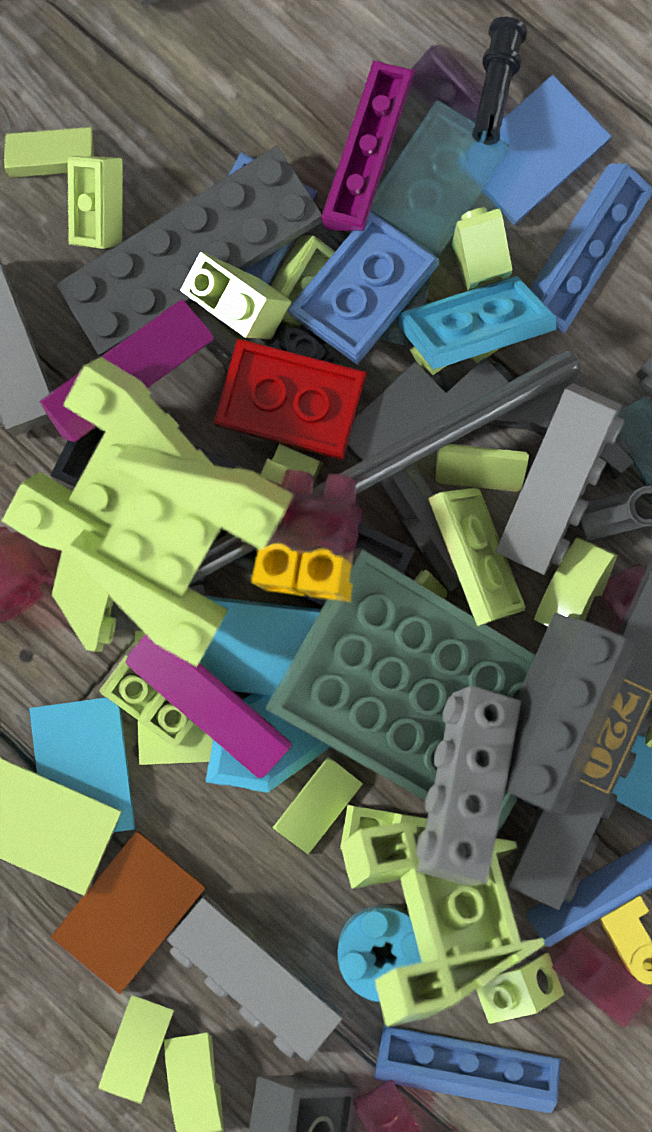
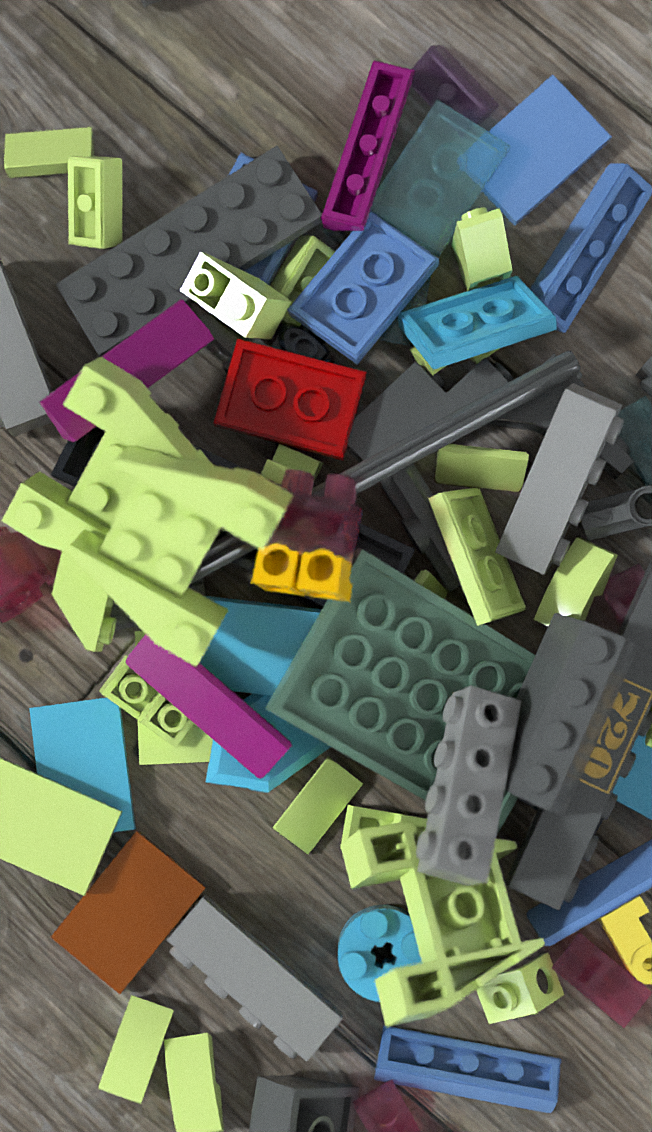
(501, 64): black pin -> none

